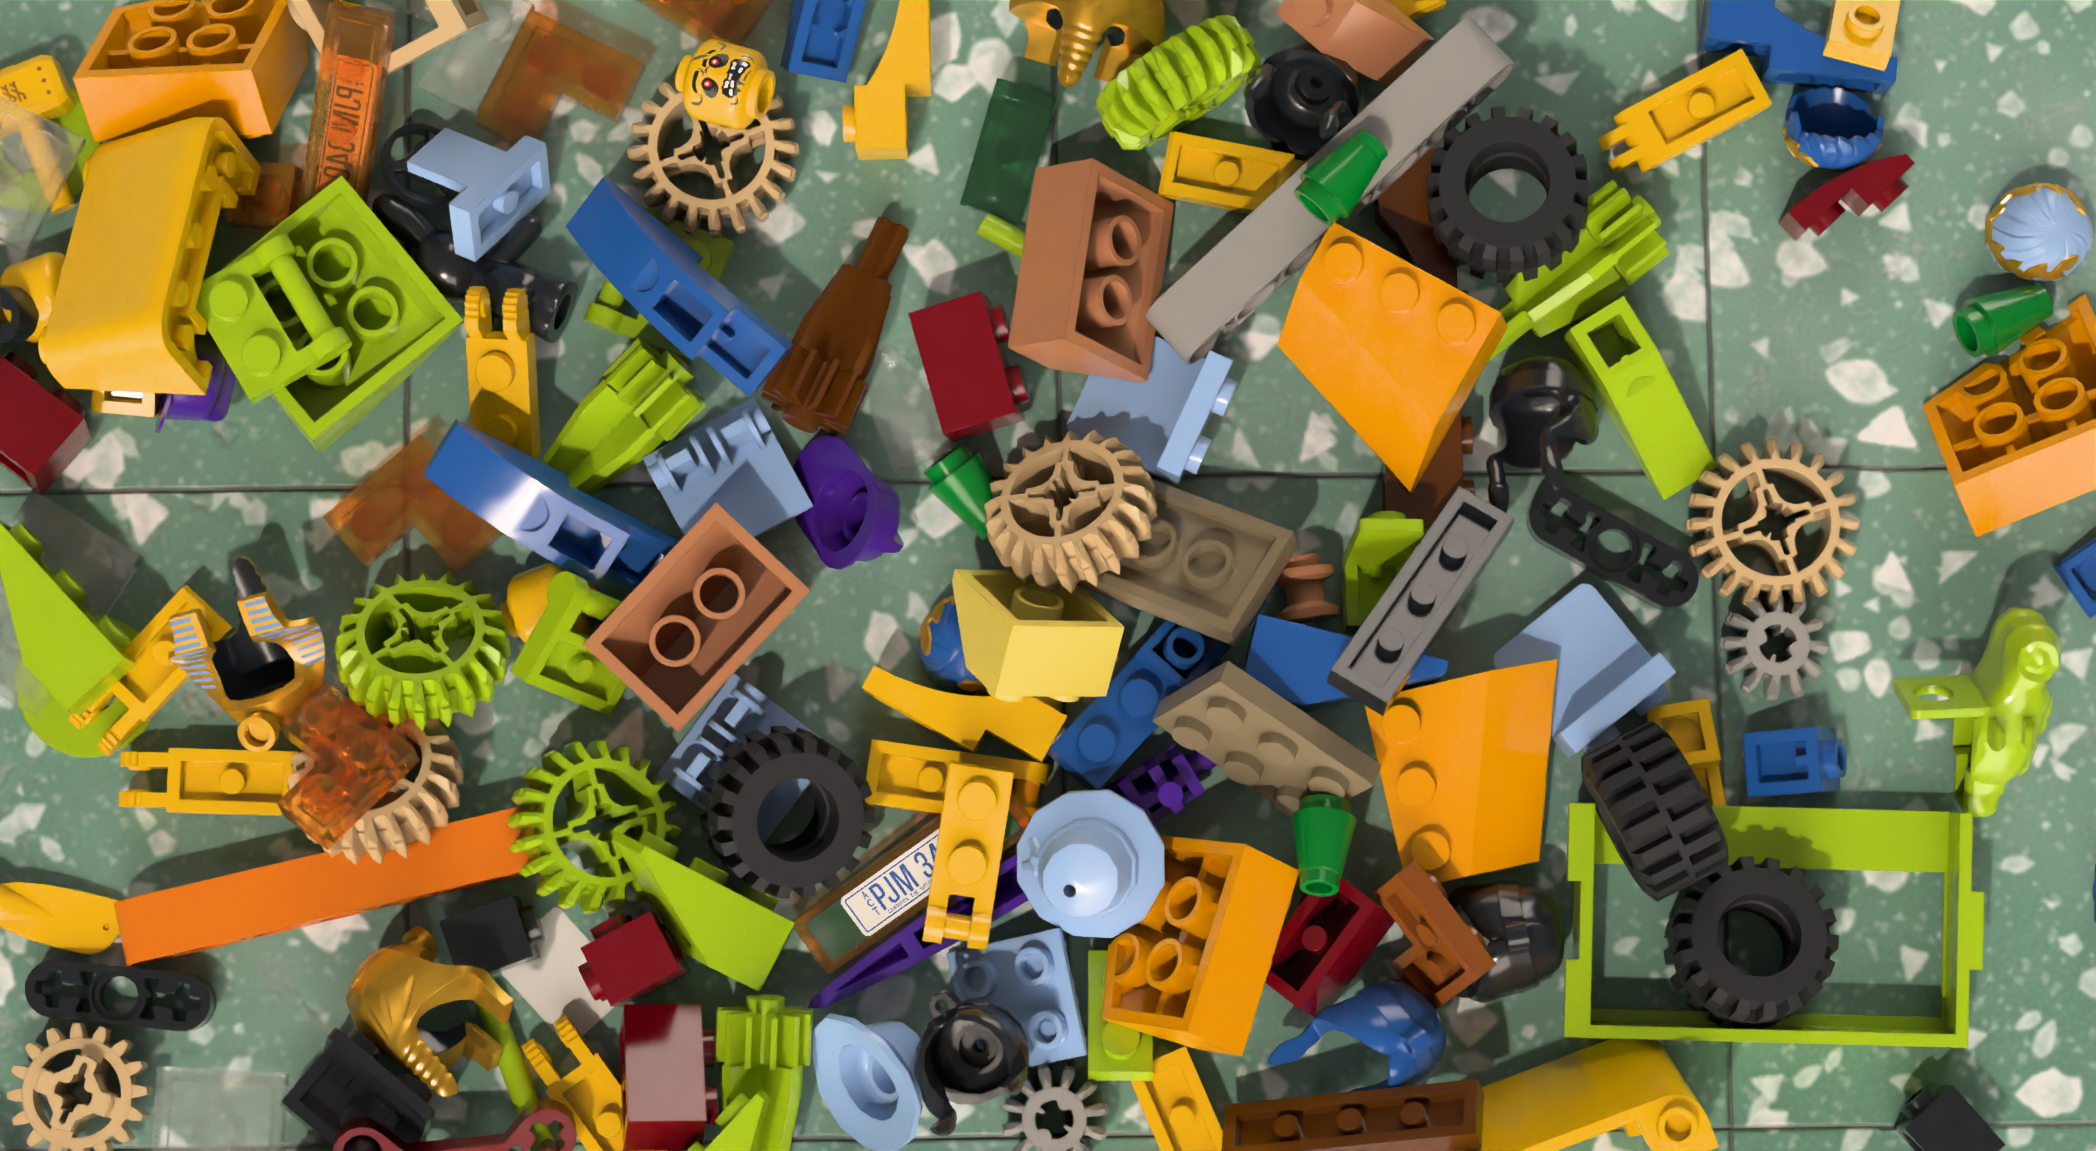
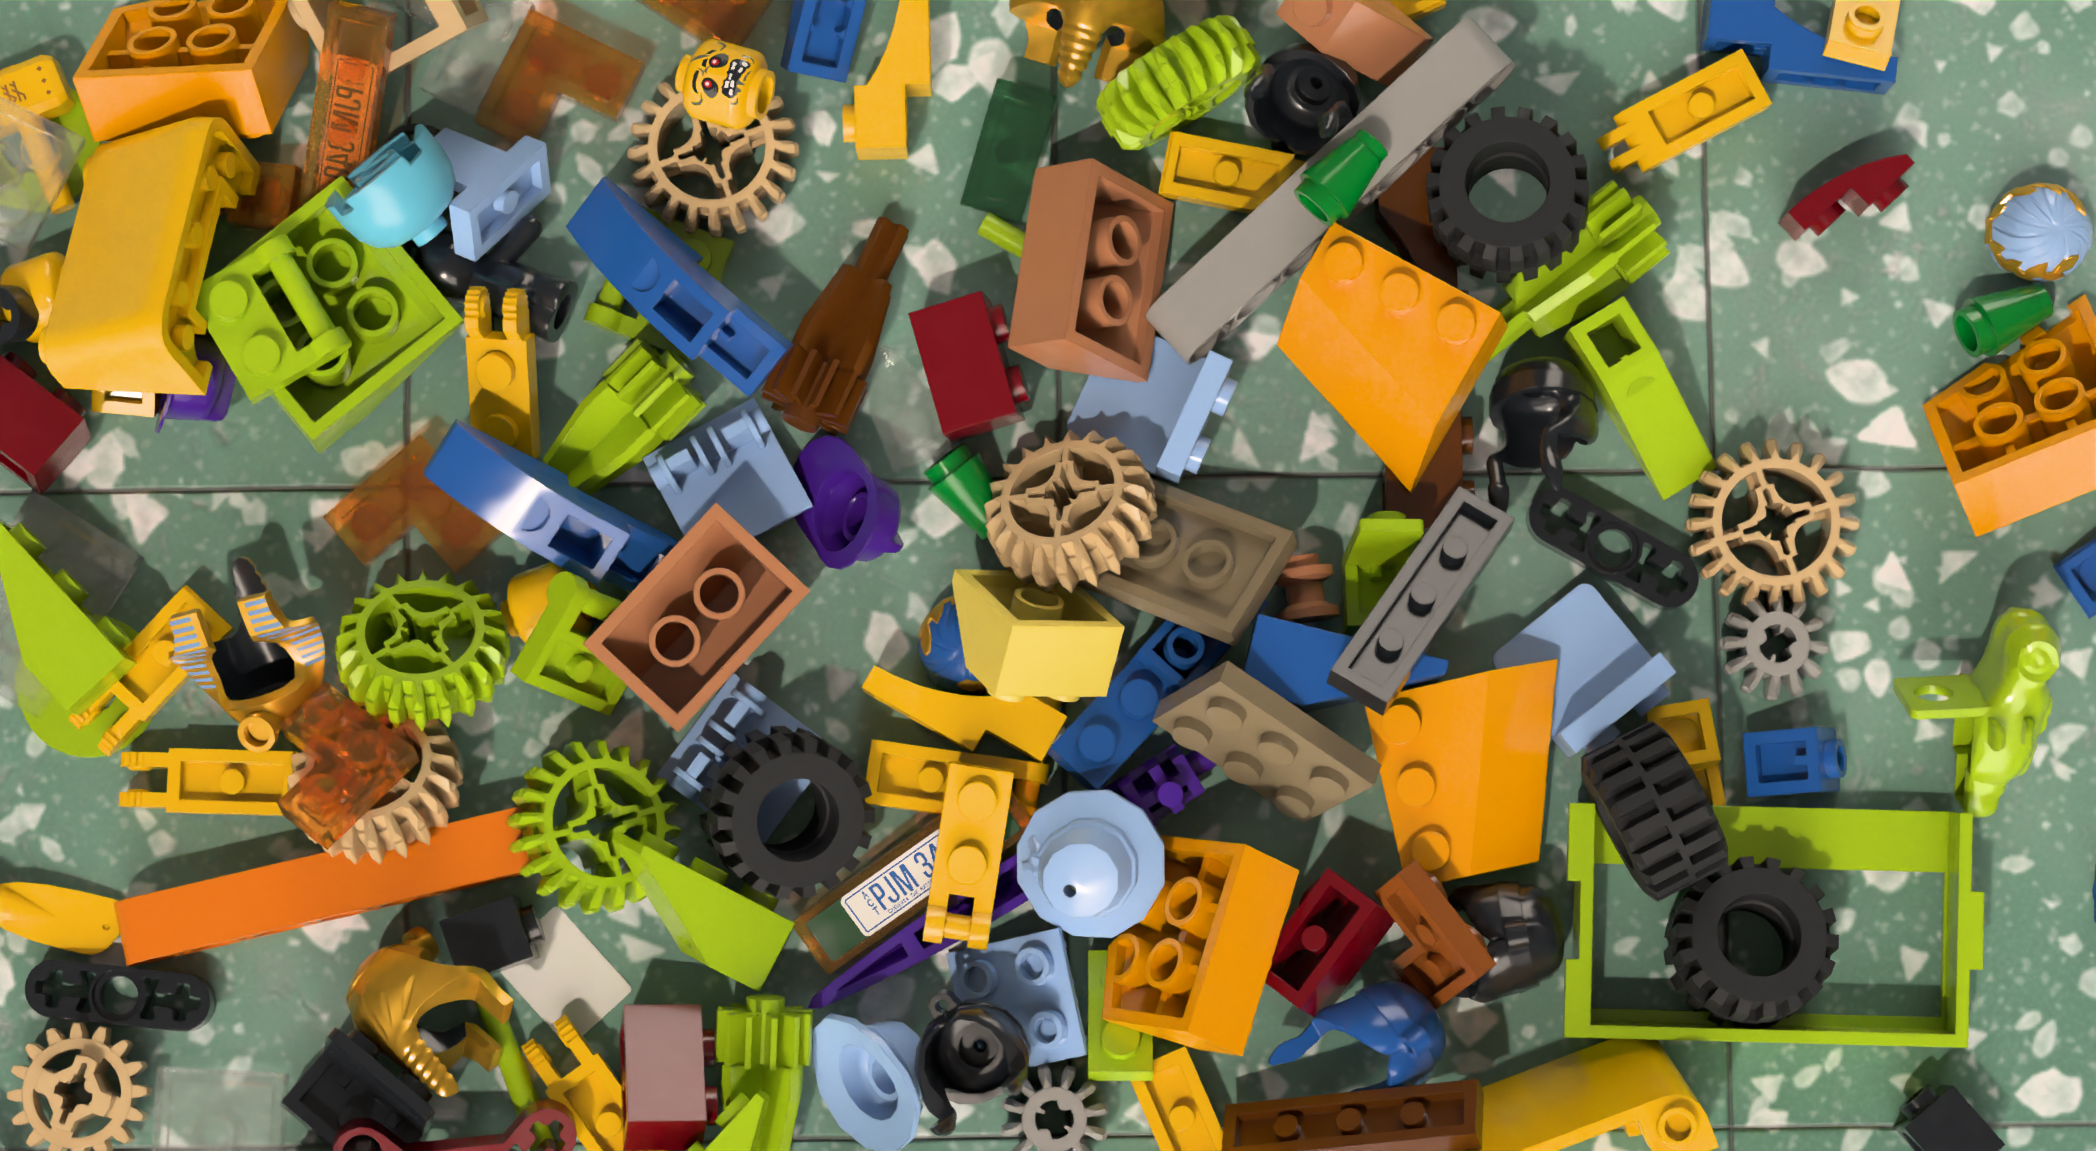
(398, 193): none -> medium azure cylinder
(630, 959): dark red brick -> none
(1322, 842): green cone -> none
(1831, 128): blue hair -> none

